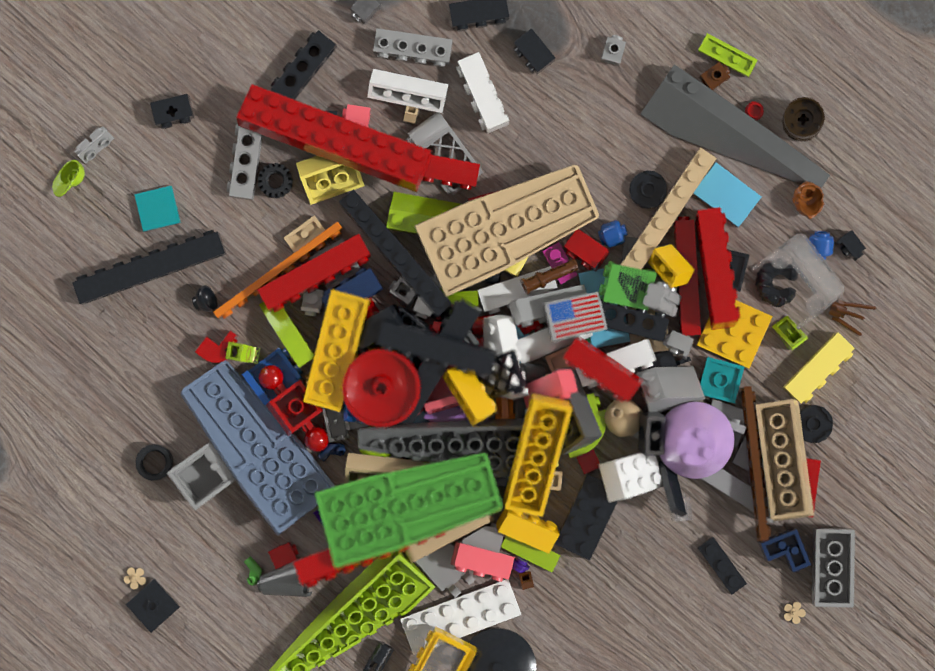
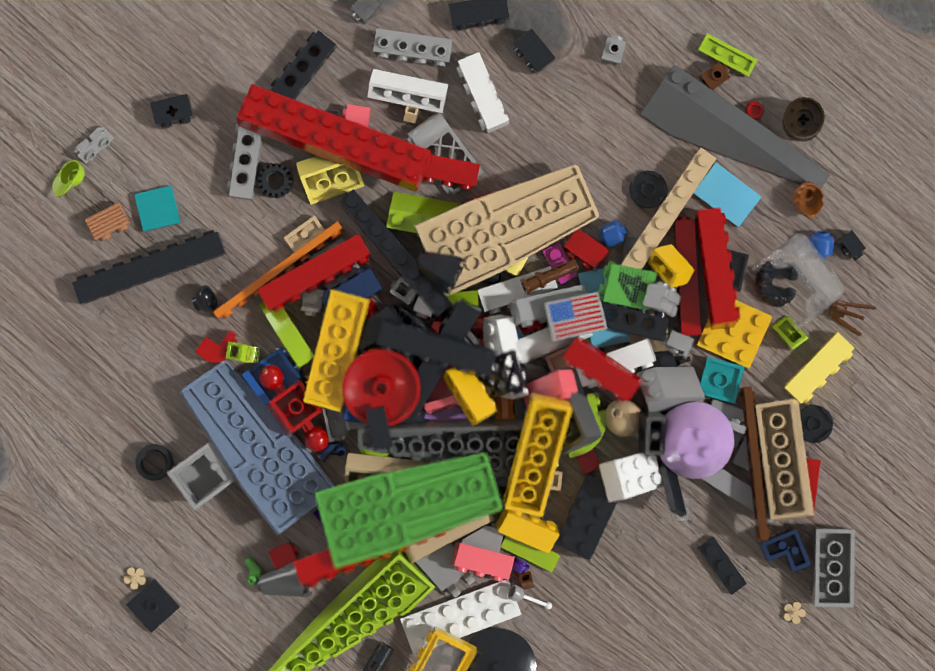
(108, 221): none -> nougat brick
(379, 427): none -> black slope
(441, 269): none -> black cone
(516, 593): none -> light grey hinge

